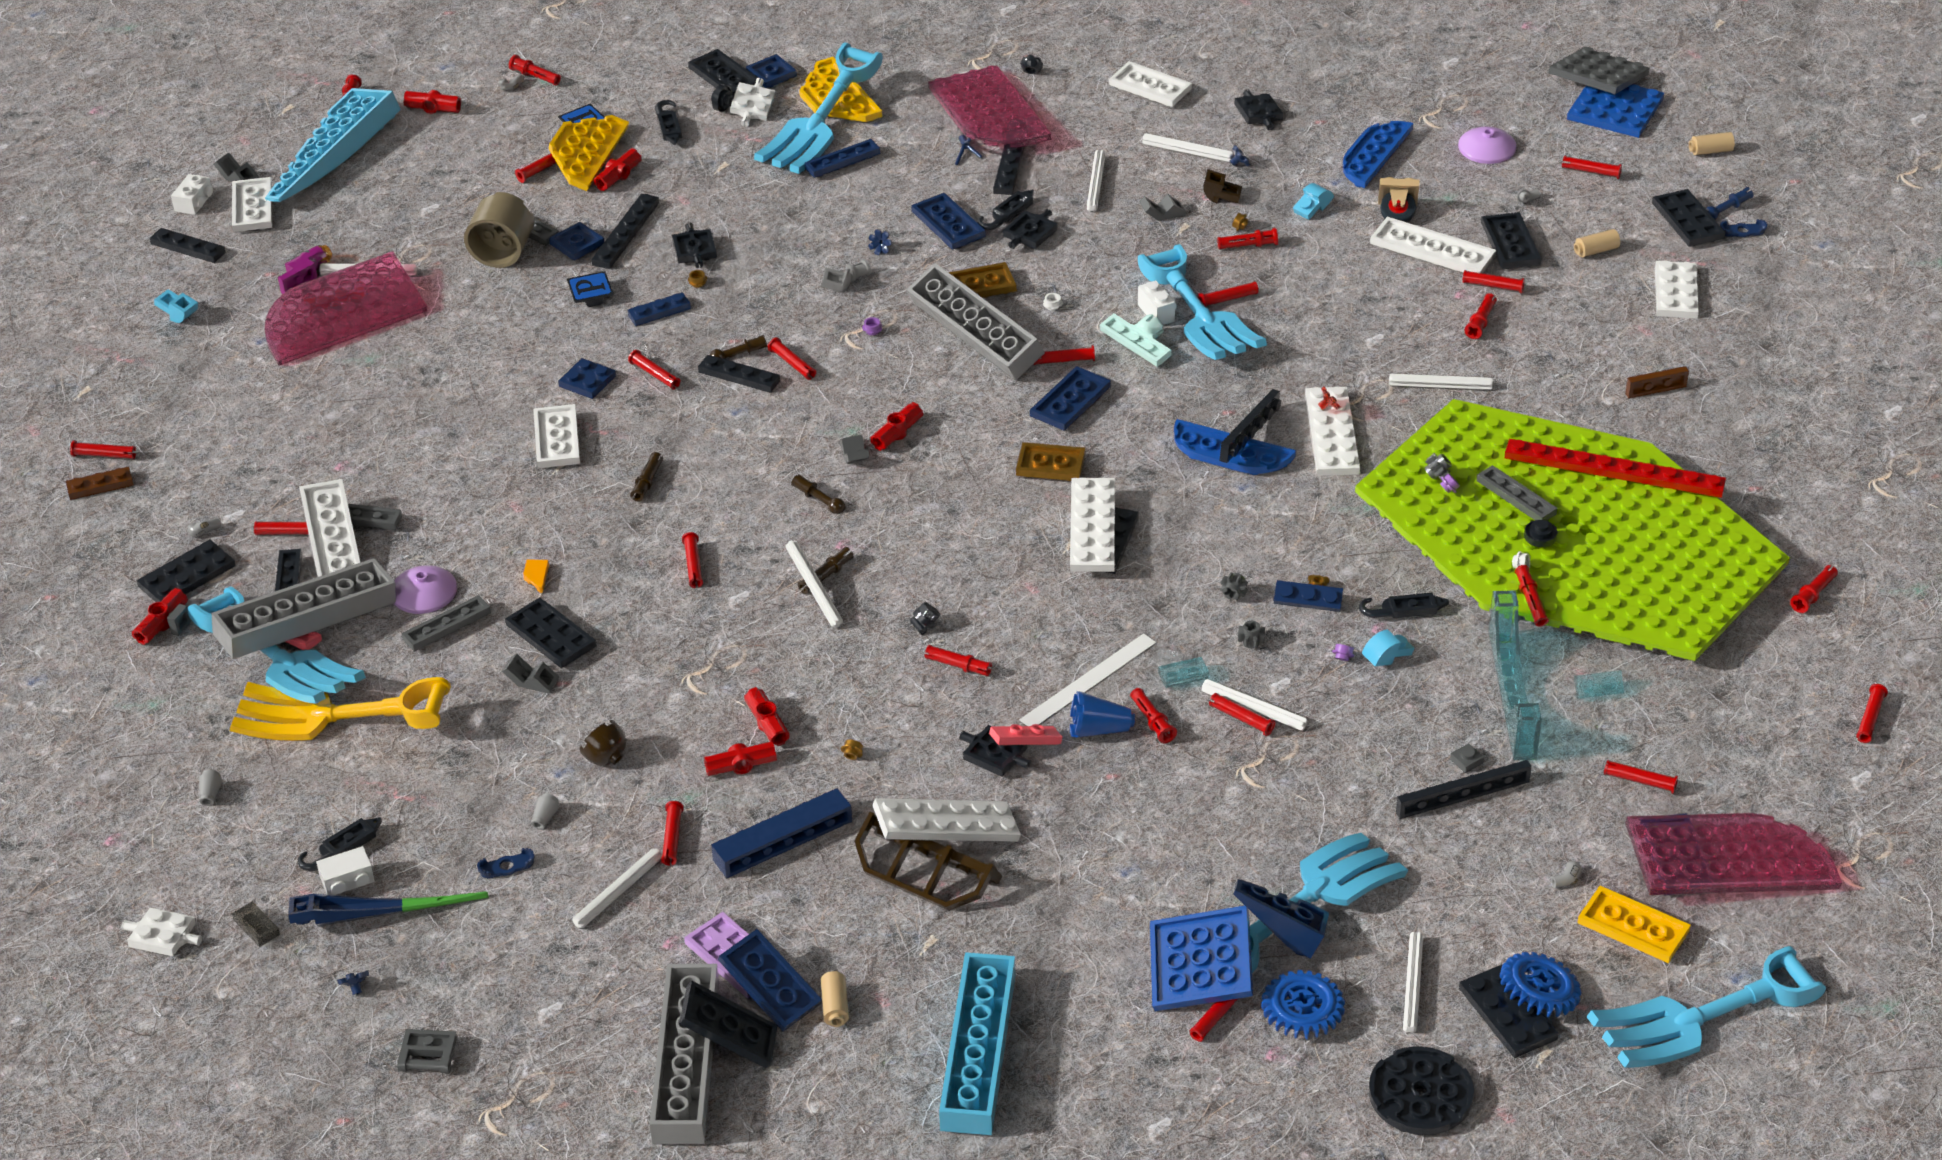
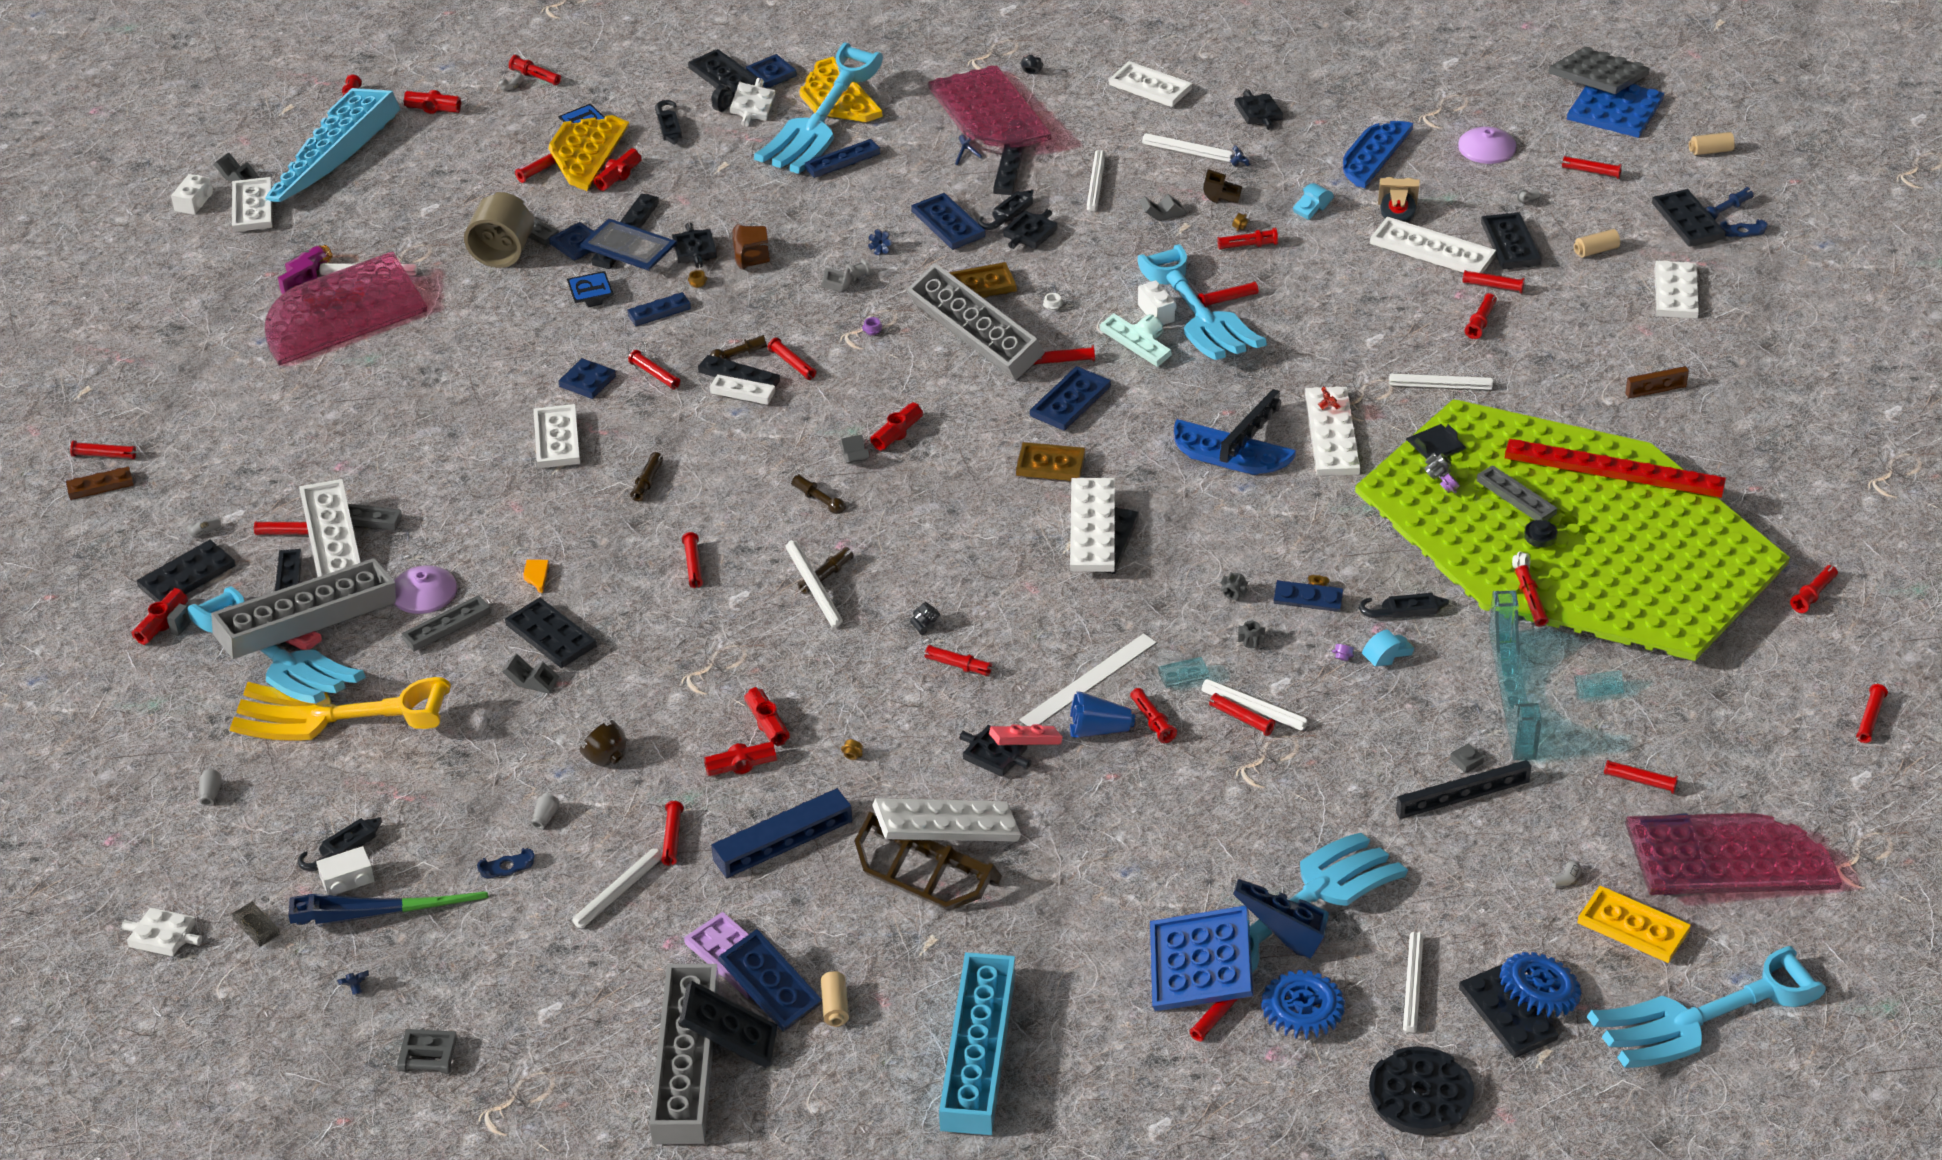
(177, 306): medium azure brick -> none
(187, 245): black plate -> none
(628, 244): none -> clear door
(742, 389): none -> white plate
(748, 246): none -> reddish brown piece
(1437, 441): none -> black piece

